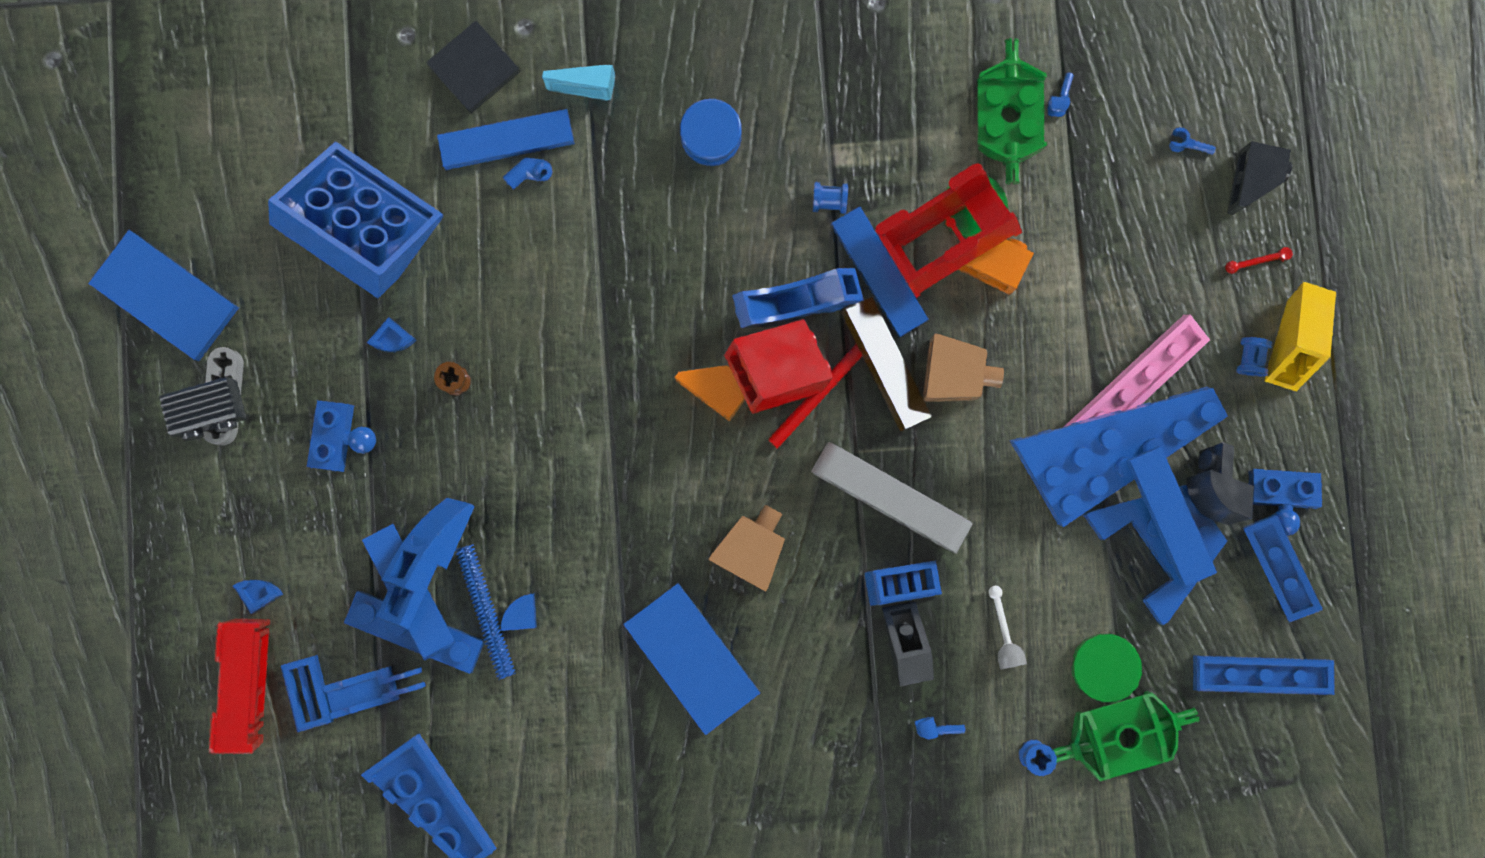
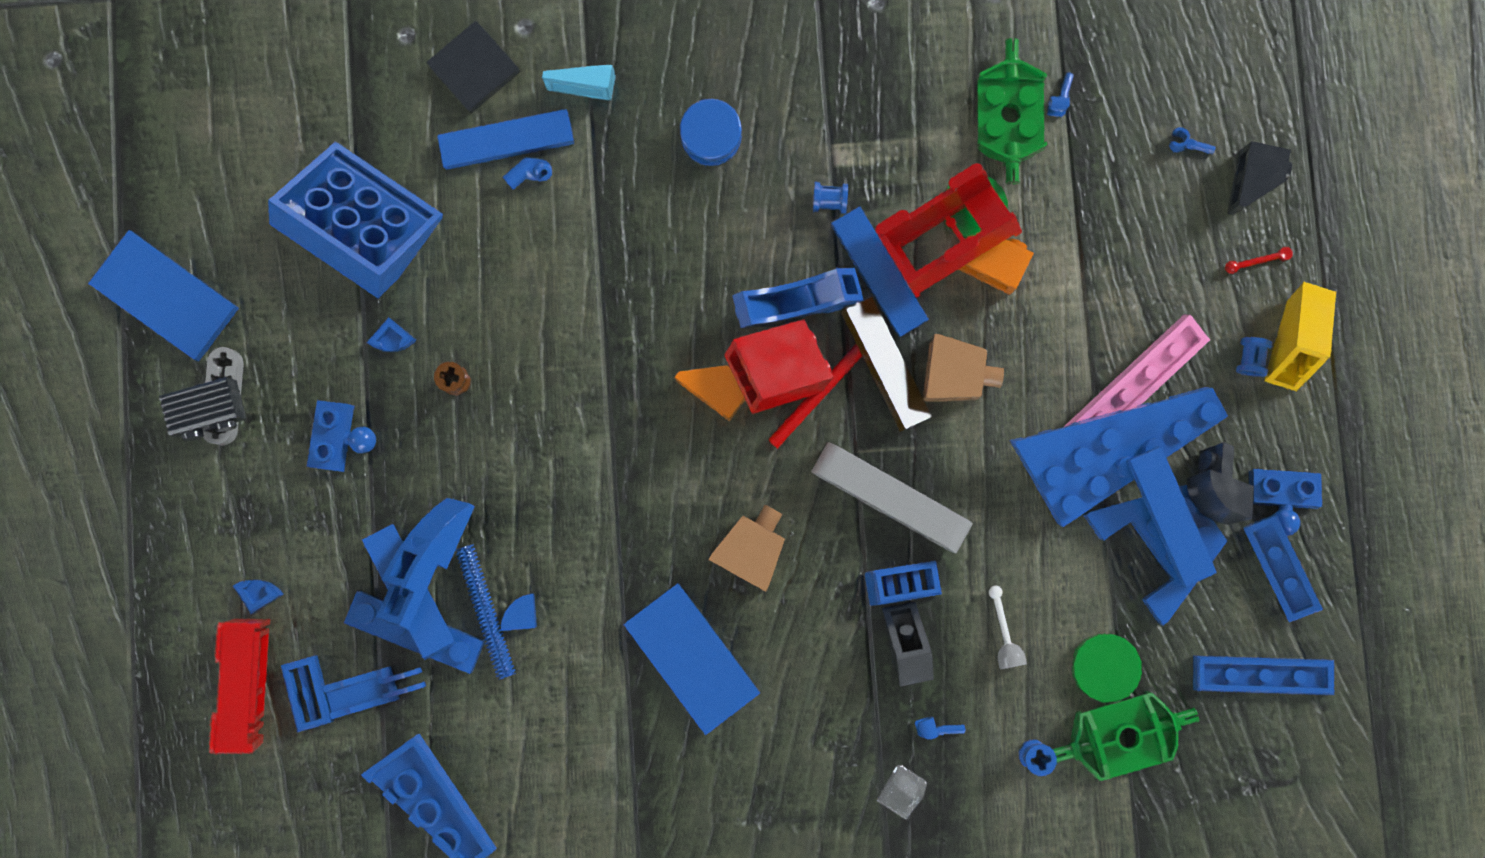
(902, 791): none -> clear slope

